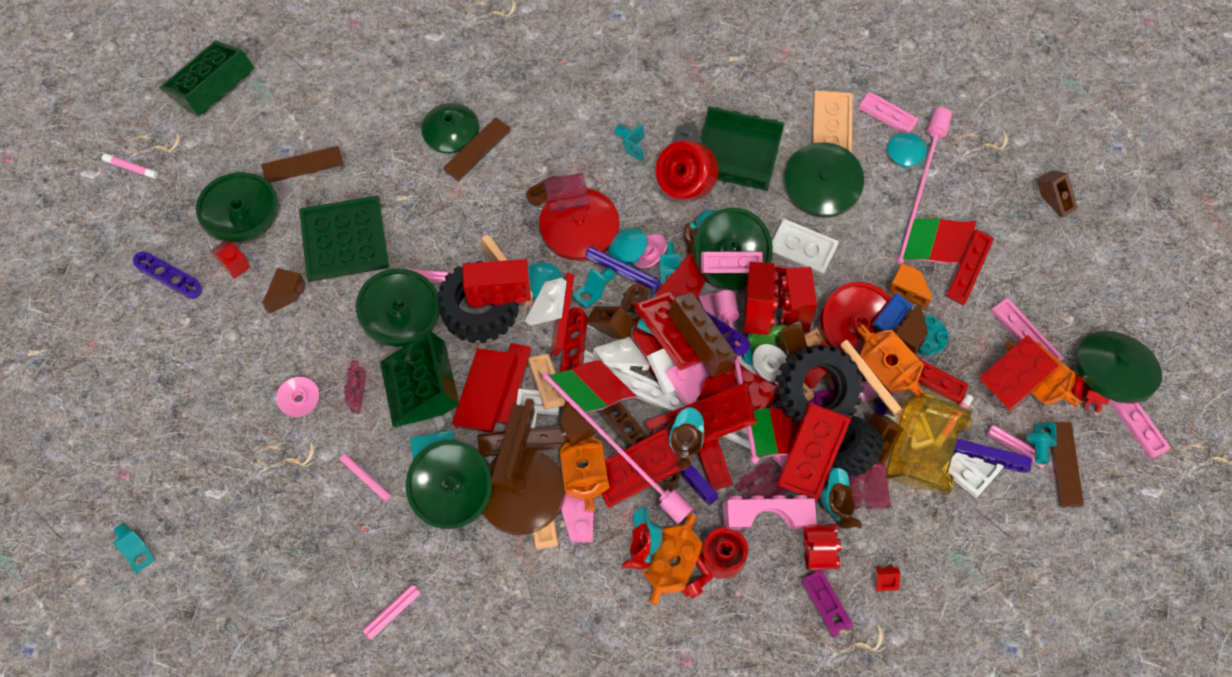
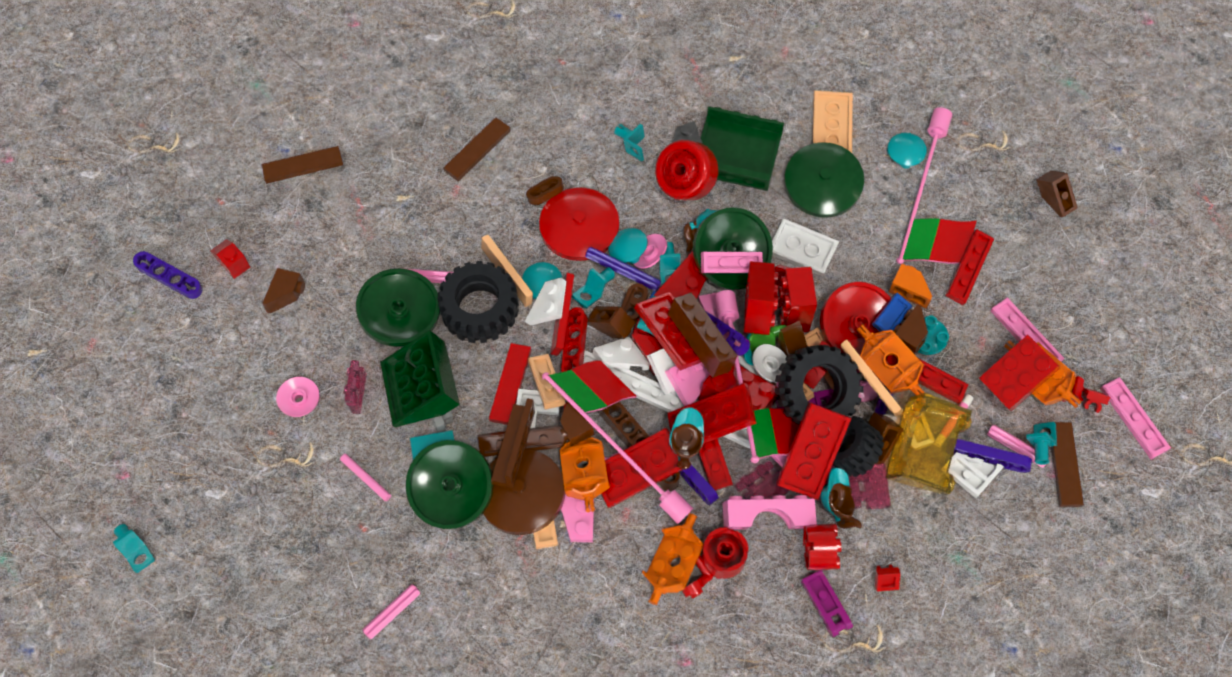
(130, 166): bright pink bar -> none
(208, 77): dark green slope -> none
(237, 206): dark green dish -> none
(343, 238): dark green plate -> none
(452, 135): dark green dish -> none
(484, 390): red tile -> none
(497, 282): red brick -> none
(566, 187): clear pink plate -> none
(646, 541): hair -> none
(656, 423): red tile -> none
(888, 113): bright pink tile -> none
(1118, 367): dark green dish -> none

